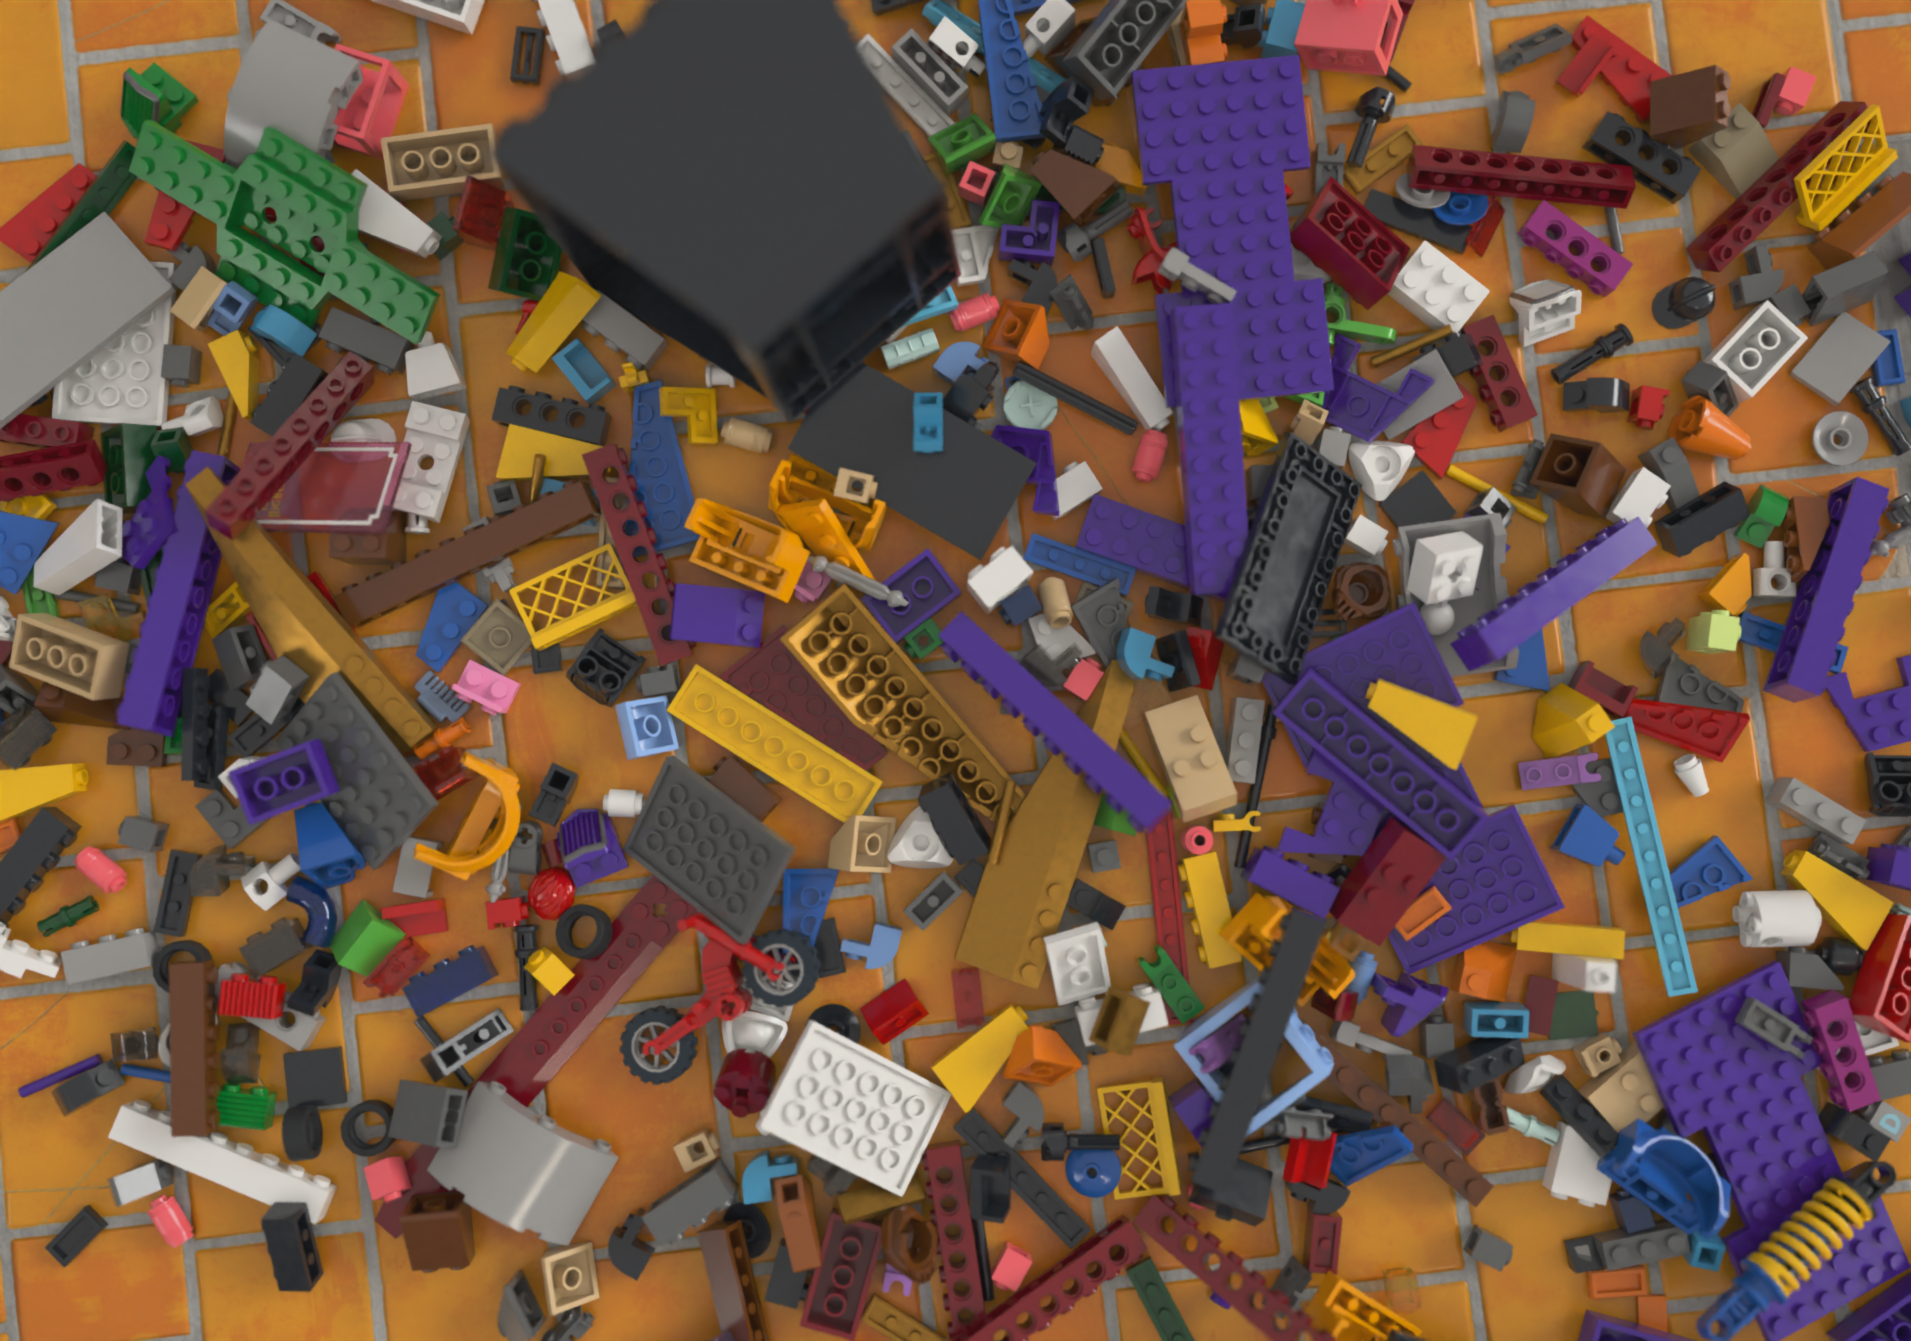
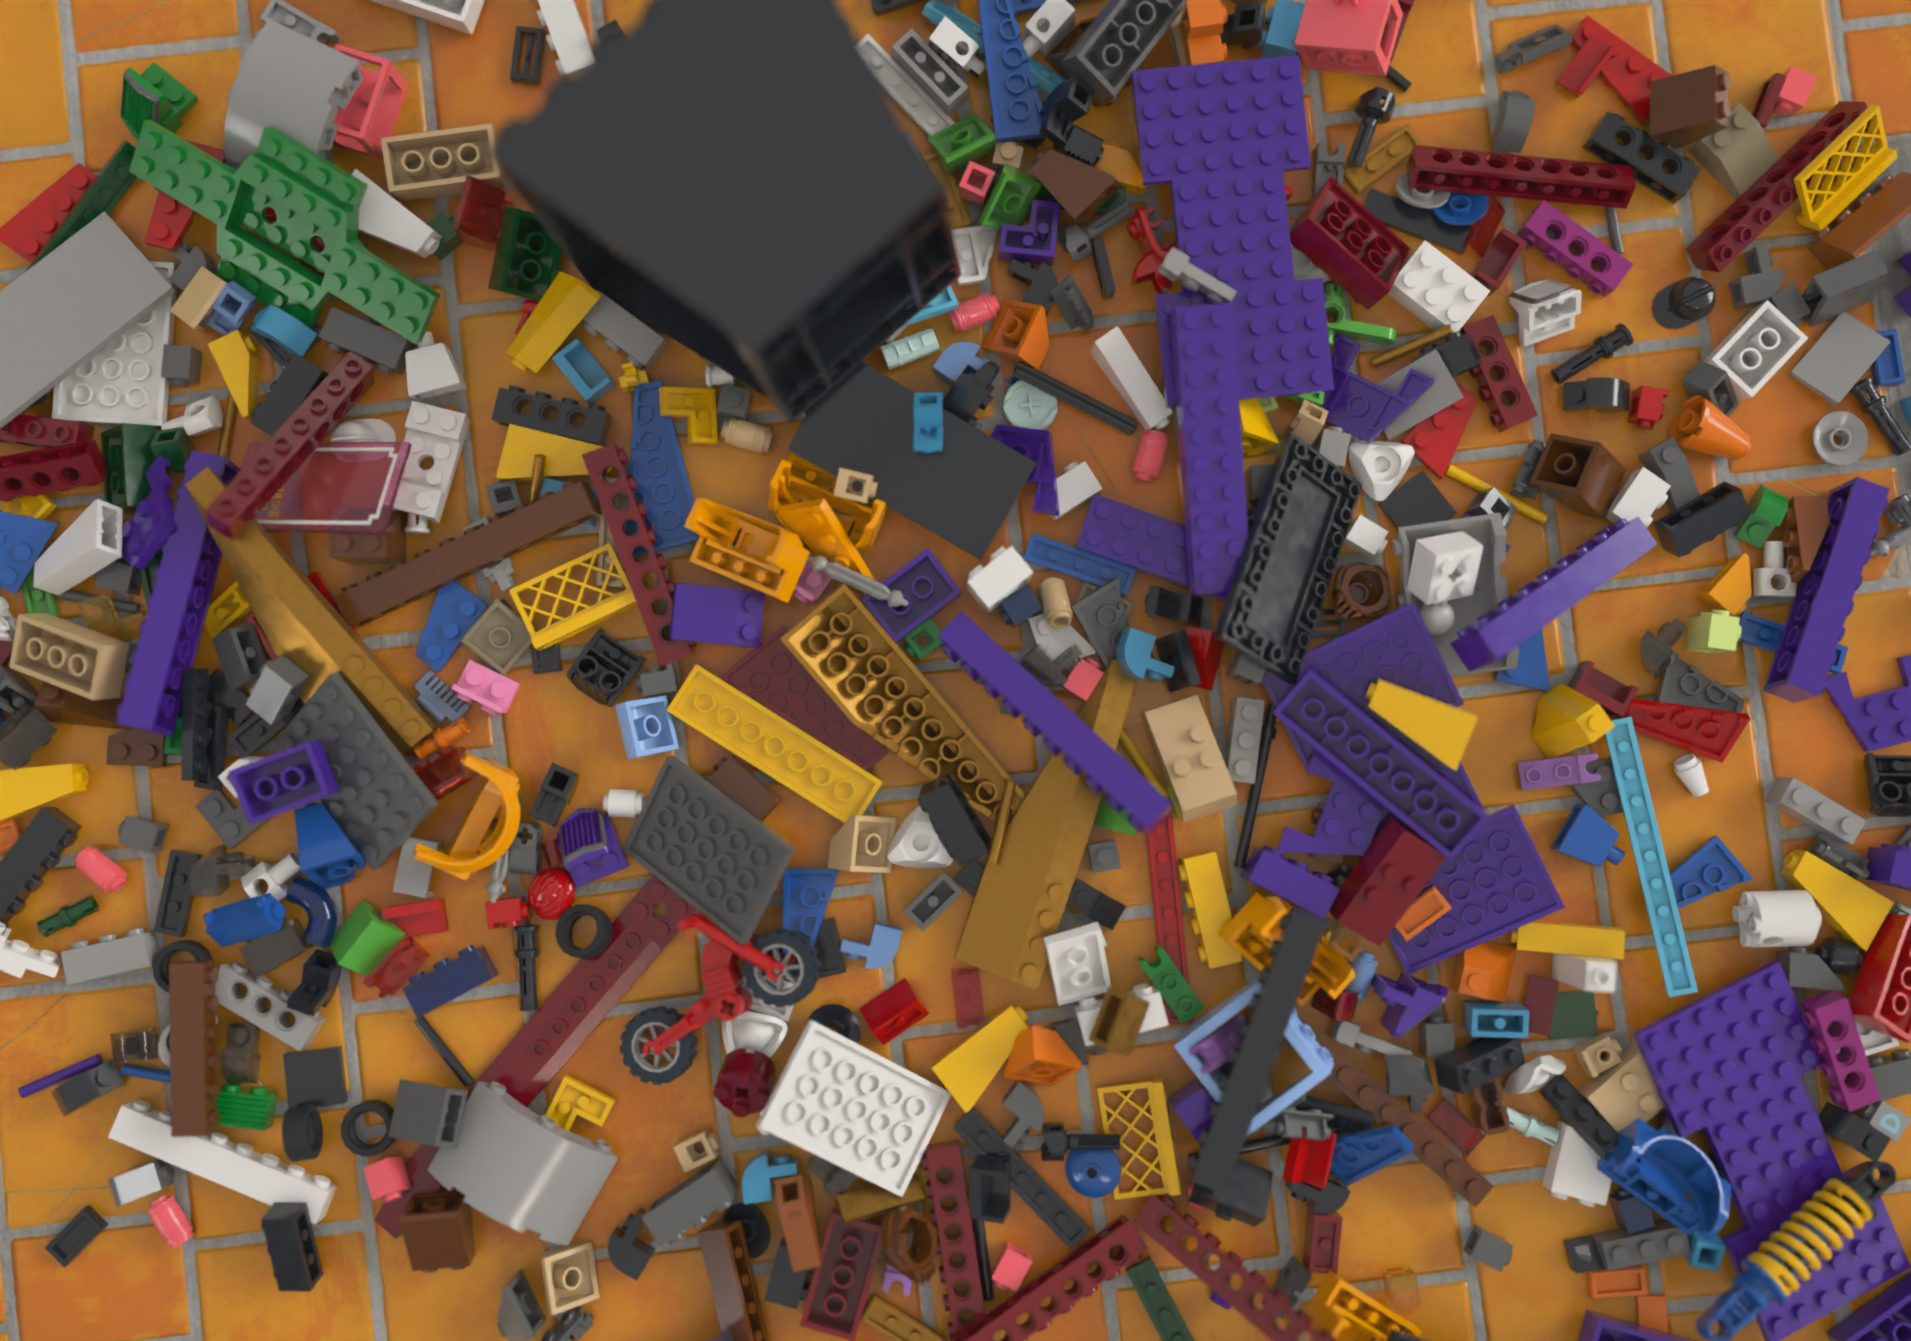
(245, 920): none -> blue brick
(252, 997): red brick -> none
(466, 1045): slope -> none
(548, 970): yellow brick -> none
(579, 1099): none -> yellow plate
(734, 402): none -> dark grey brick
(1188, 835): coral head -> none
(1227, 822): yellow plate -> none
(1498, 260): none -> dark red panel
(1771, 1027): dark grey hinge -> none

